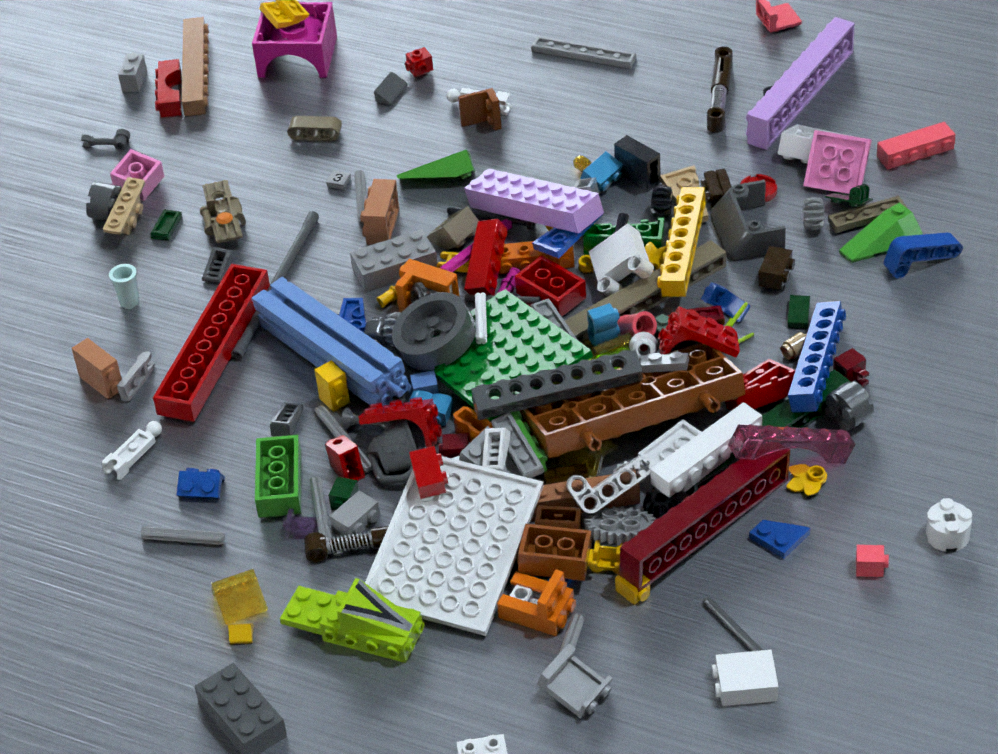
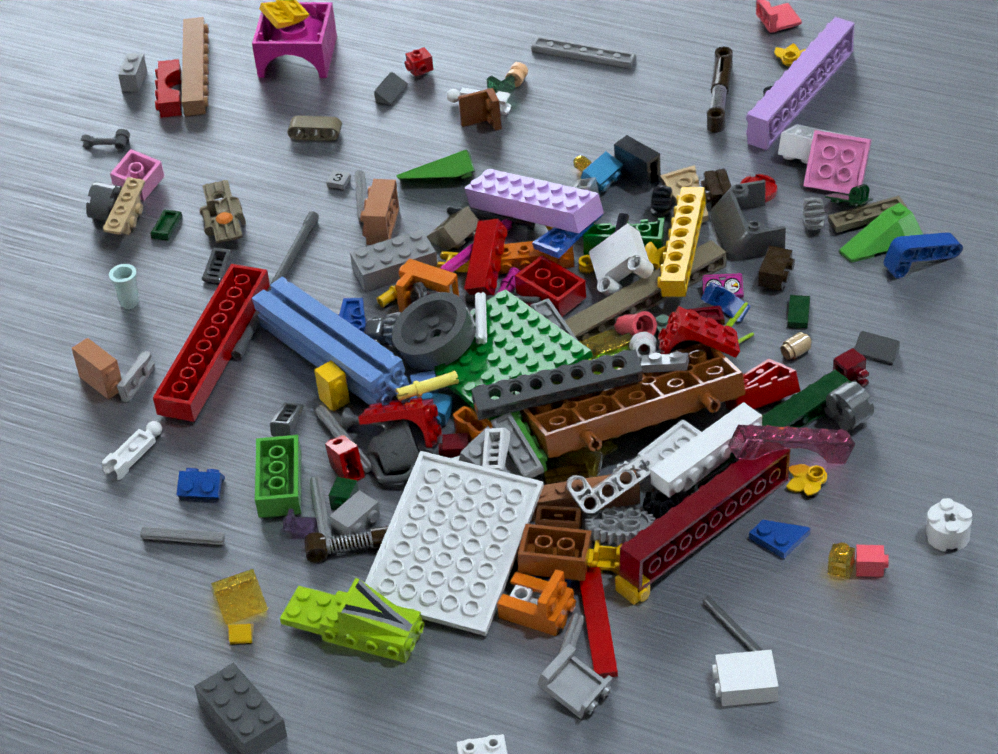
(425, 386): none -> light yellow pin
(427, 472): red brick -> none
(506, 85): none -> clear green panel
(519, 72): none -> light nougat wheel
(598, 624): none -> red tile
(602, 324): dark azure brick -> none
(732, 282): none -> slope
(789, 54): none -> yellow plate
(816, 357): blue brick -> none
(842, 554): none -> clear yellow brick
(877, 347): none -> dark grey slope
(915, 145): coral brick -> none

